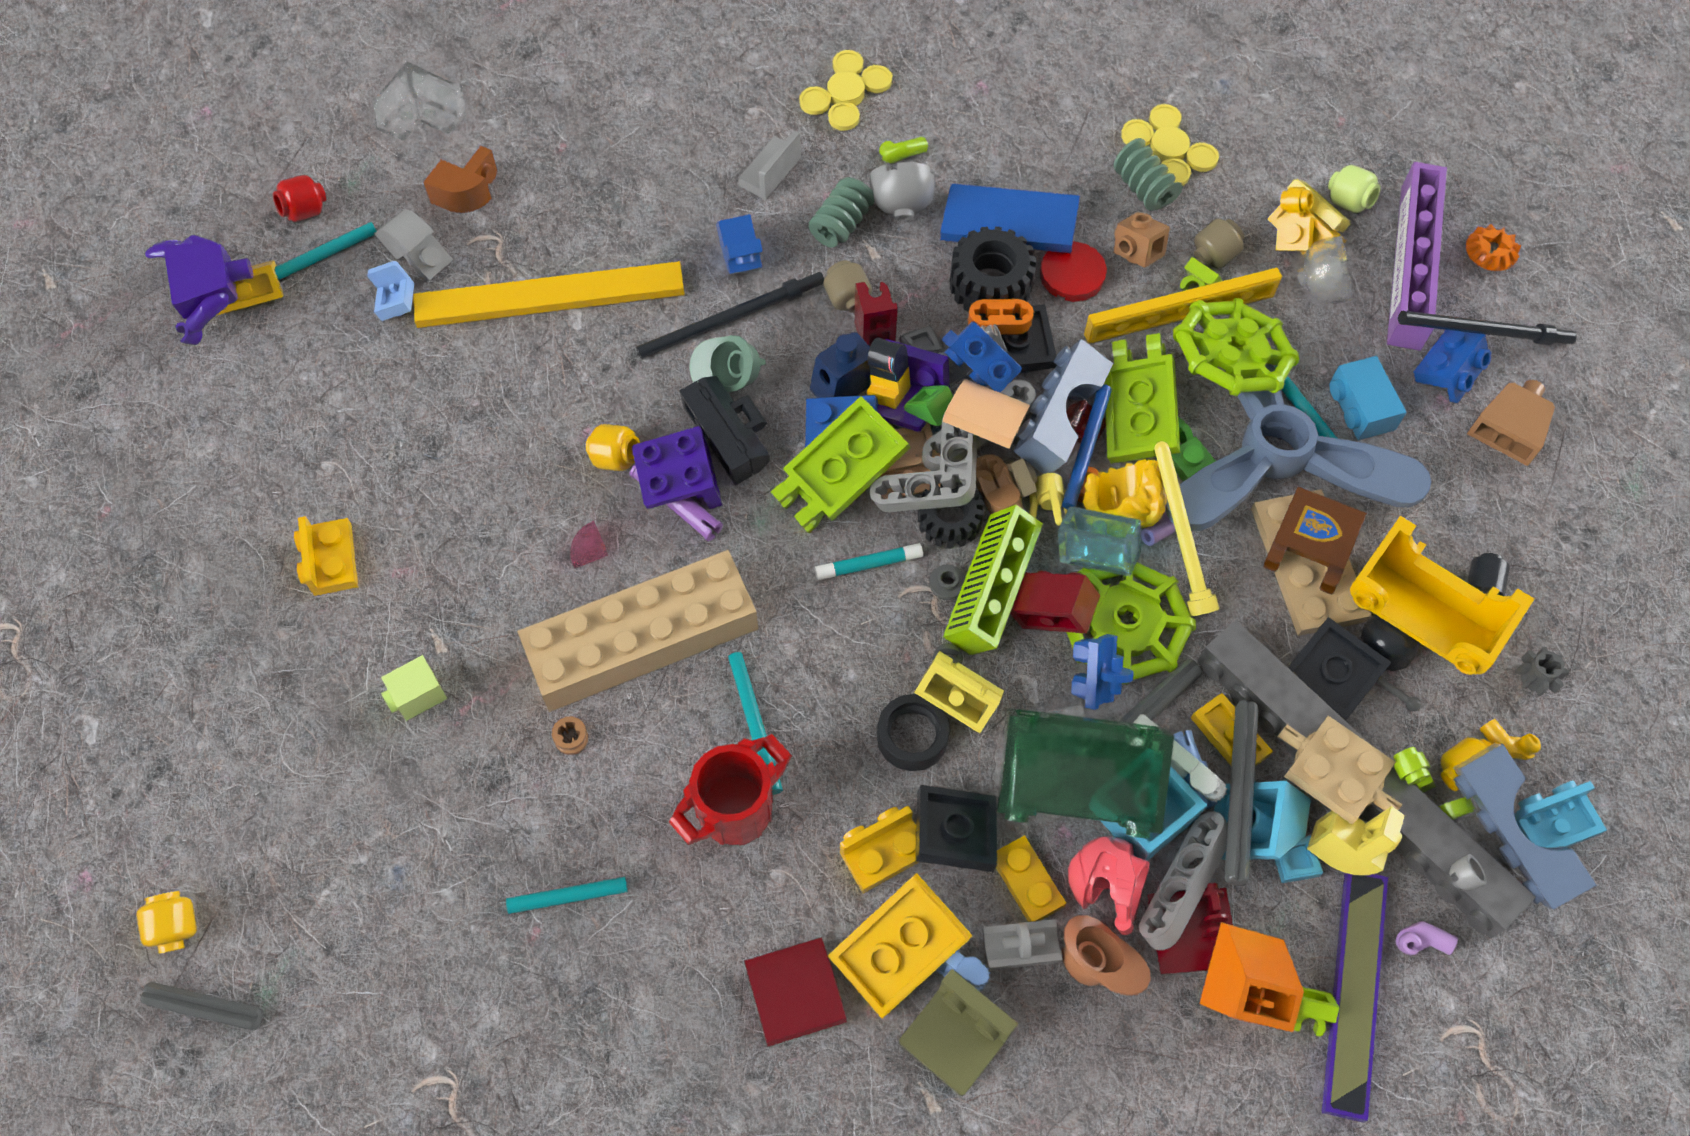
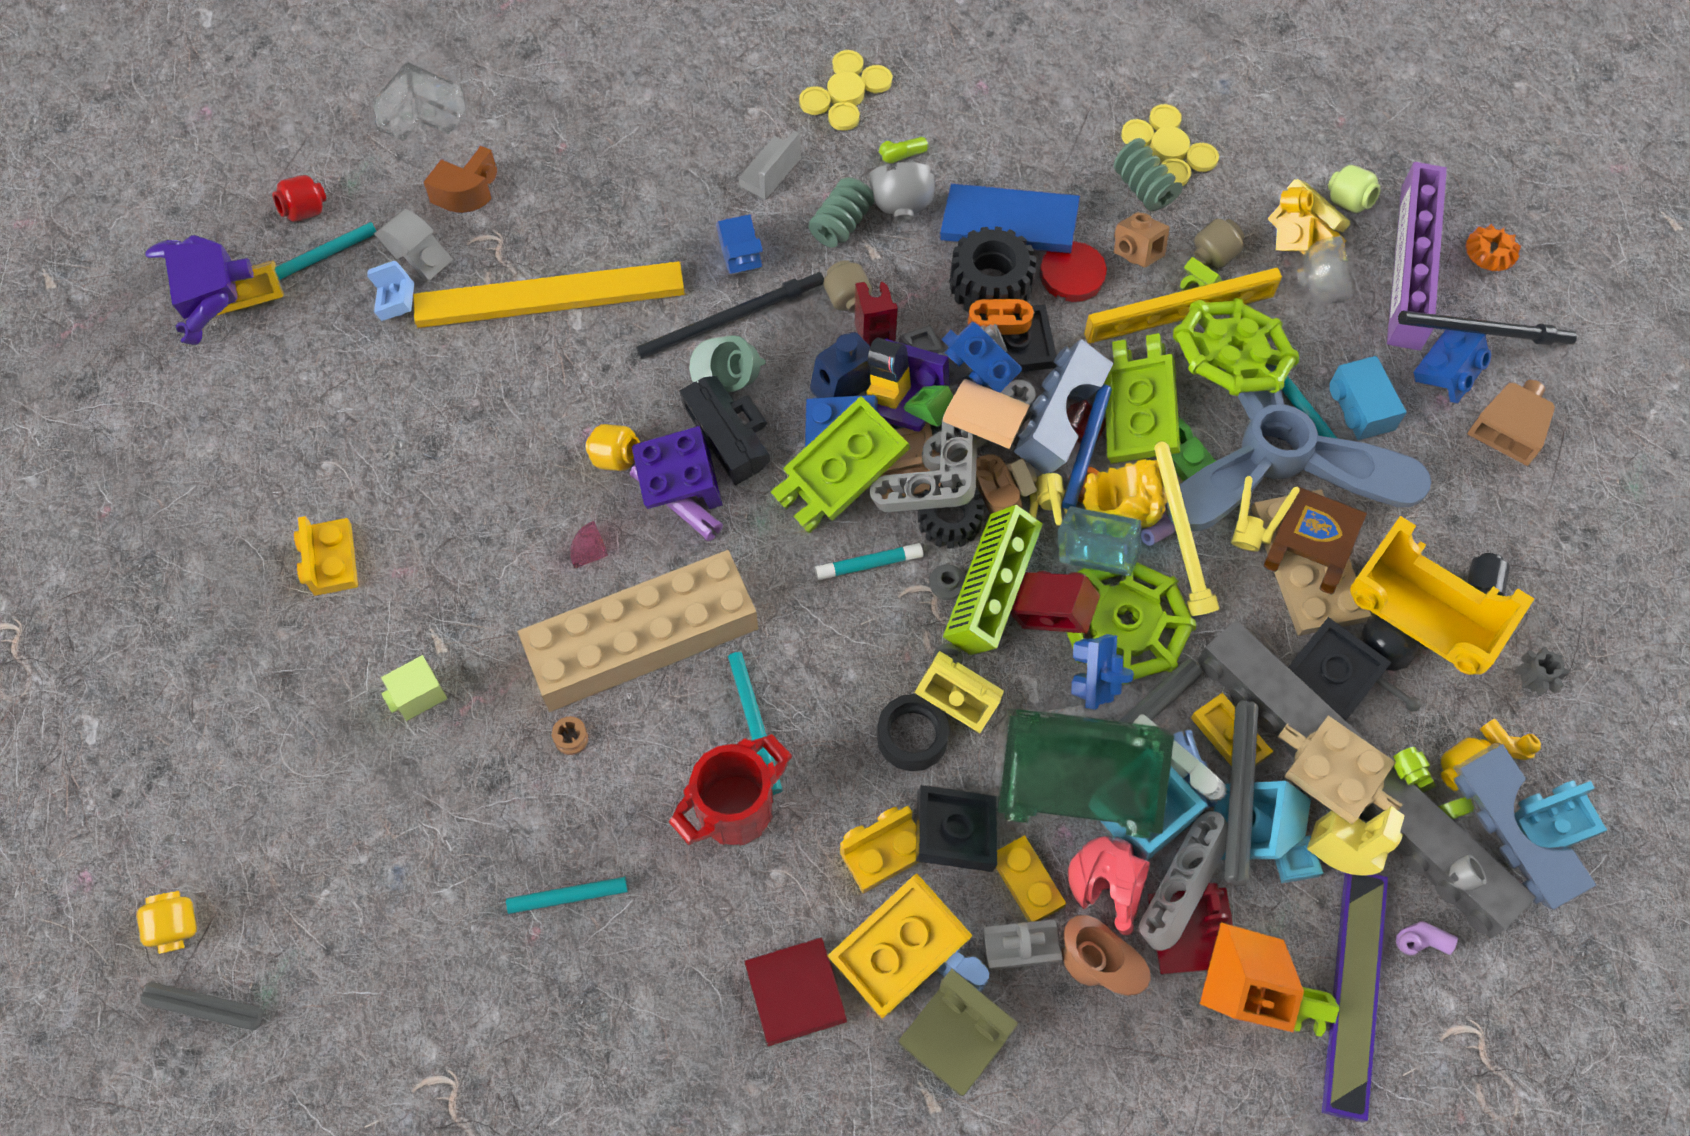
(1249, 530): none -> light yellow plant

